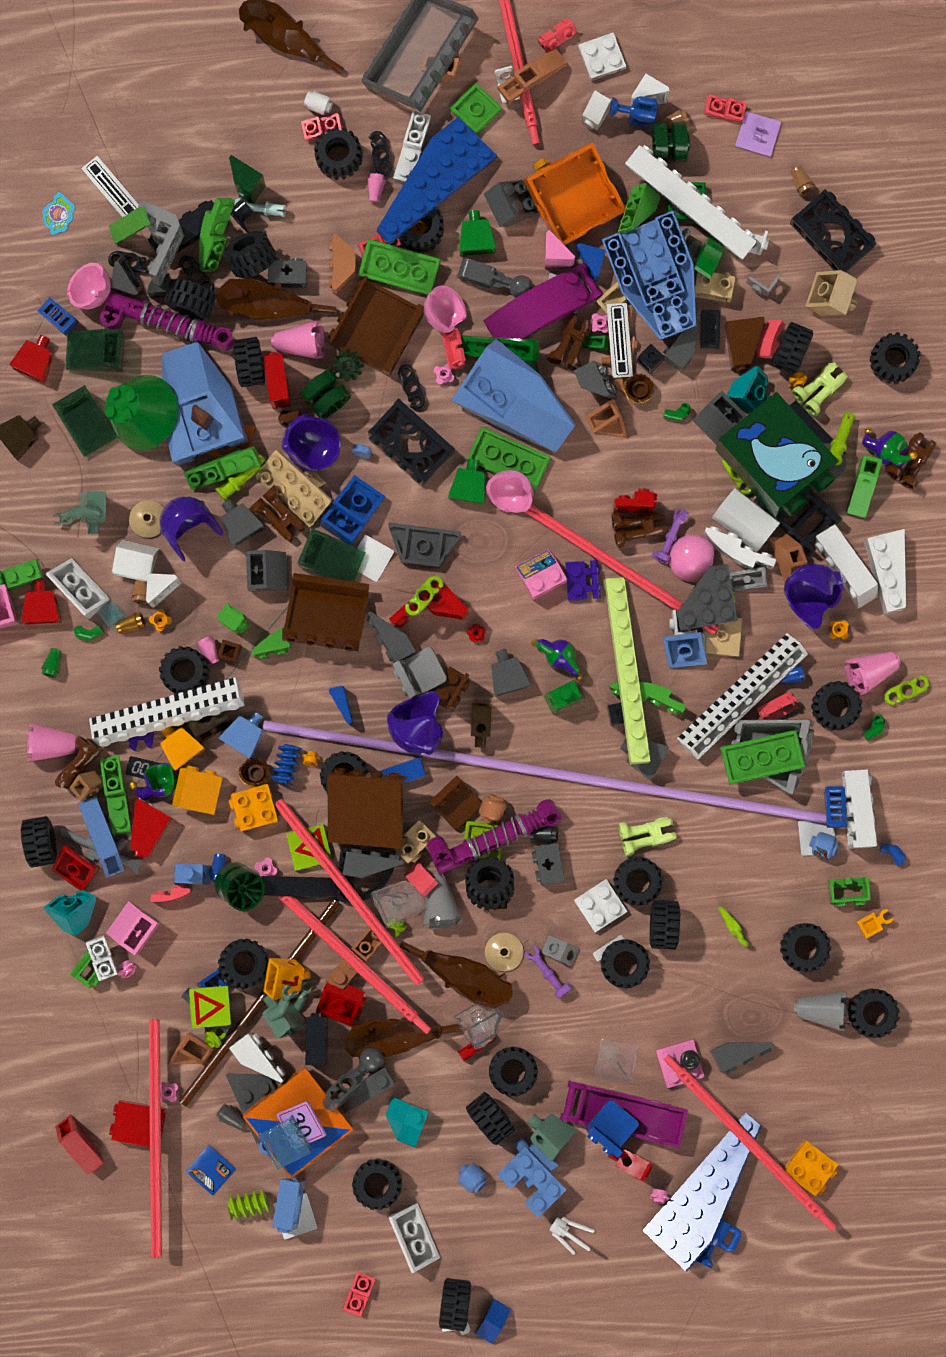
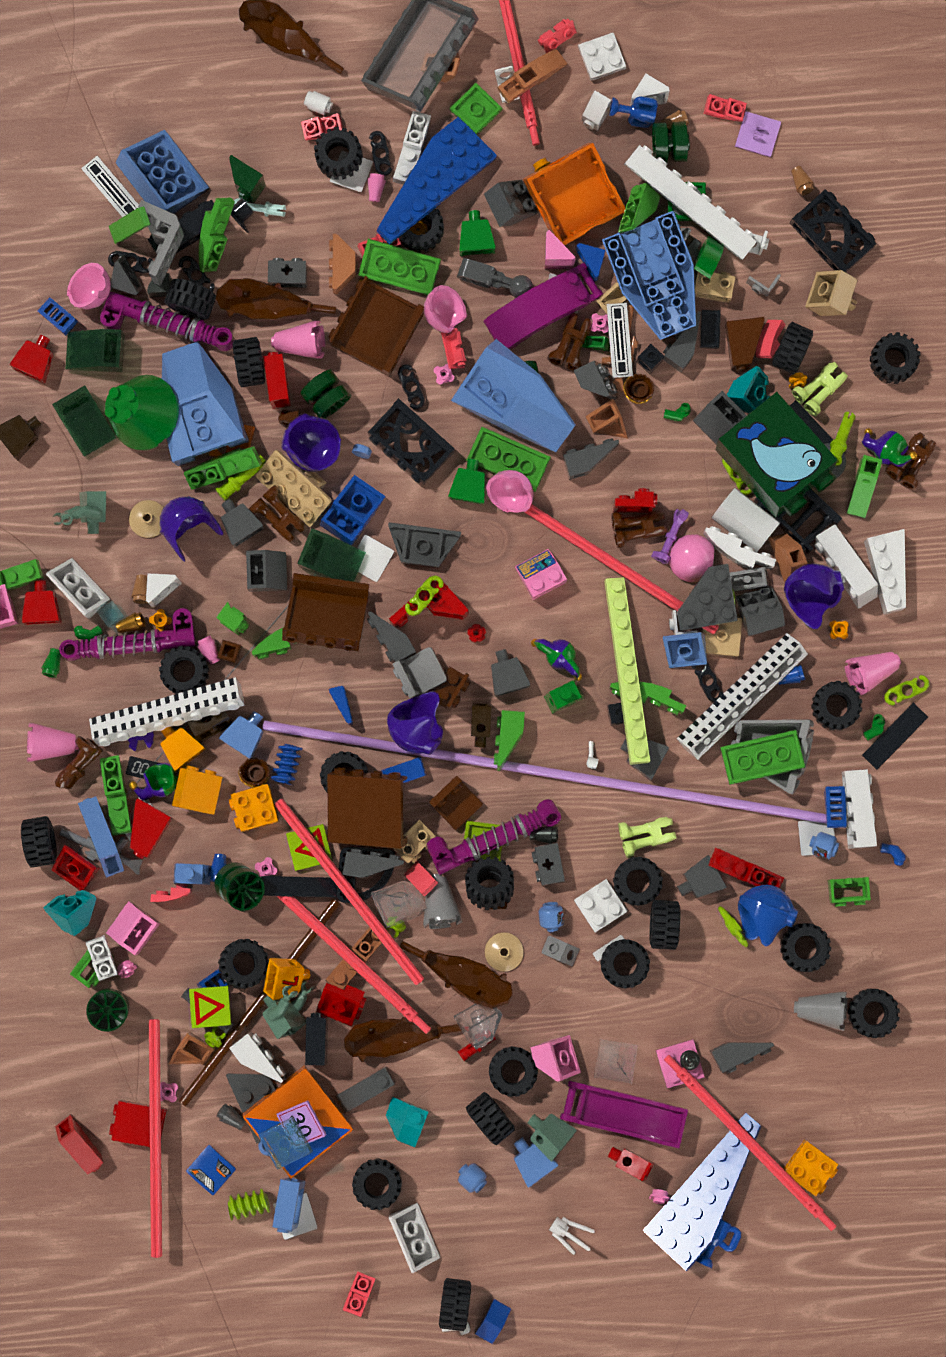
(58, 214): sticker -> none
(86, 785): medium nougat brick -> none
(107, 1009): none -> dark green wheel
(134, 560): white slope -> none
(134, 643): none -> magenta piece
(161, 173): none -> medium blue slope
(201, 417): reddish brown slope -> none
(249, 254): black tyre -> none
(311, 759): light orange plate -> none
(341, 365): clear green gear -> none
(359, 178): none -> white sticker
(370, 1062): dark grey beam -> none
(492, 808): nougat head -> none
(511, 731): none -> bright green slope
(524, 348): green slope -> none
(528, 1165): medium blue plate -> none
(548, 973): medium lavender piece -> none
(551, 916): none -> medium blue head
(556, 1058): none -> bright pink slope
(576, 580): dark purple plate -> none
(584, 461): none -> dark grey slope
(591, 762): none -> white hand
(611, 1128): blue bracket -> none
(701, 879): none -> dark grey torso
(708, 689): none -> black piece
(743, 870): none -> red slope
(760, 611): none -> dark grey slope
(765, 912): none -> blue piece
(778, 707): coral hinge -> none
(871, 924): light orange plate -> none
(895, 736): none -> black sticker

